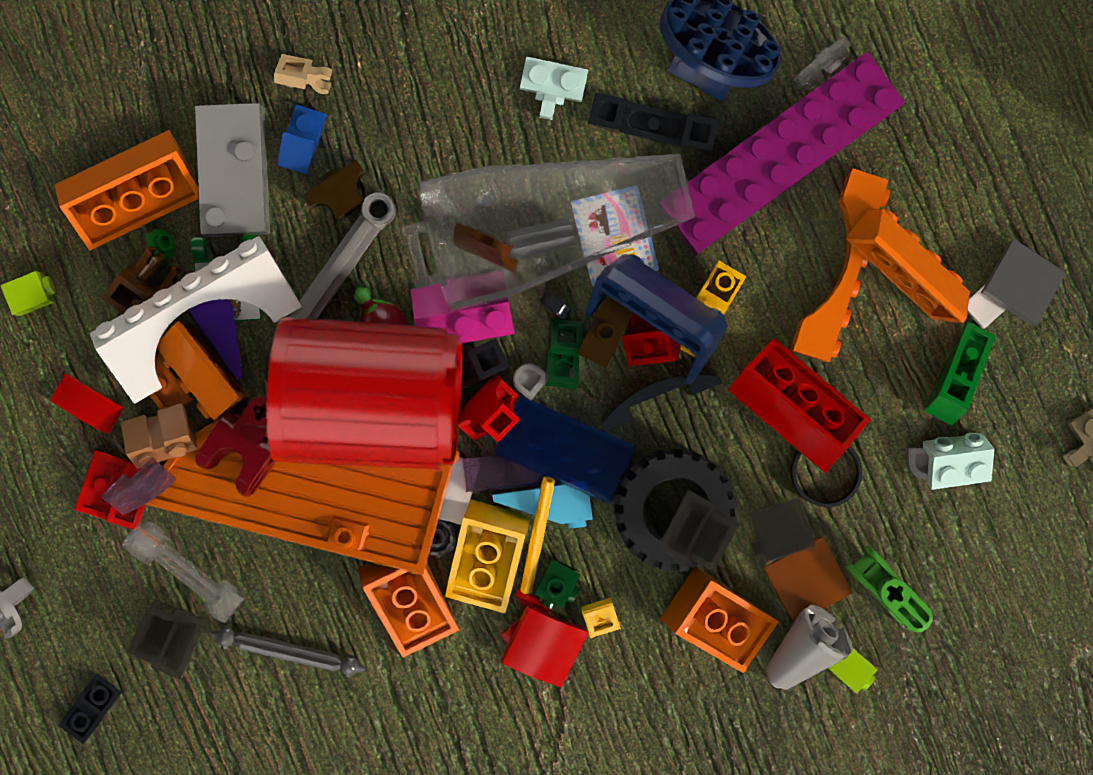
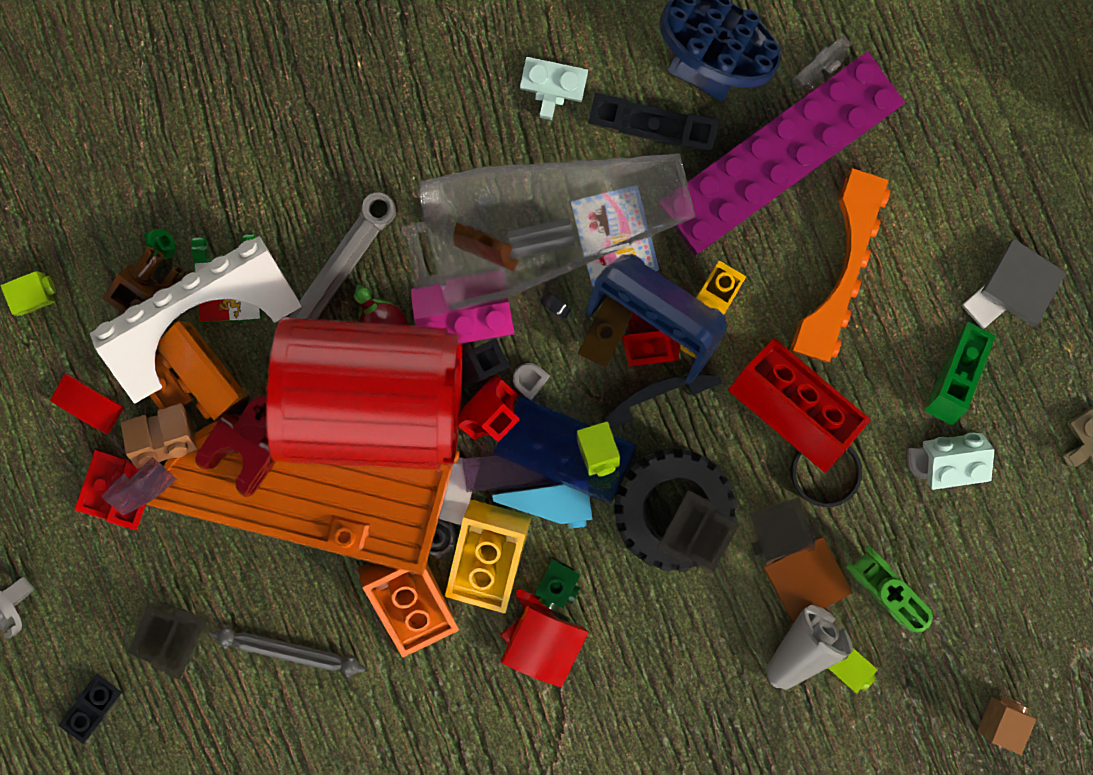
(128, 190): orange slope -> none
(150, 543): clear piece -> none
(218, 325): dark purple slope -> none
(232, 170): light grey brick -> none
(299, 72): tan plate -> none
(301, 139): blue slope -> none
(339, 190): dark brown brick -> none
(537, 535): yellow piece -> none
(562, 357): dark green slope -> none
(598, 449): none -> lime brick
(600, 617): yellow tile -> none
(718, 620): orange slope -> none
(910, 266): orange slope -> none
(1007, 724): none -> medium nougat brick

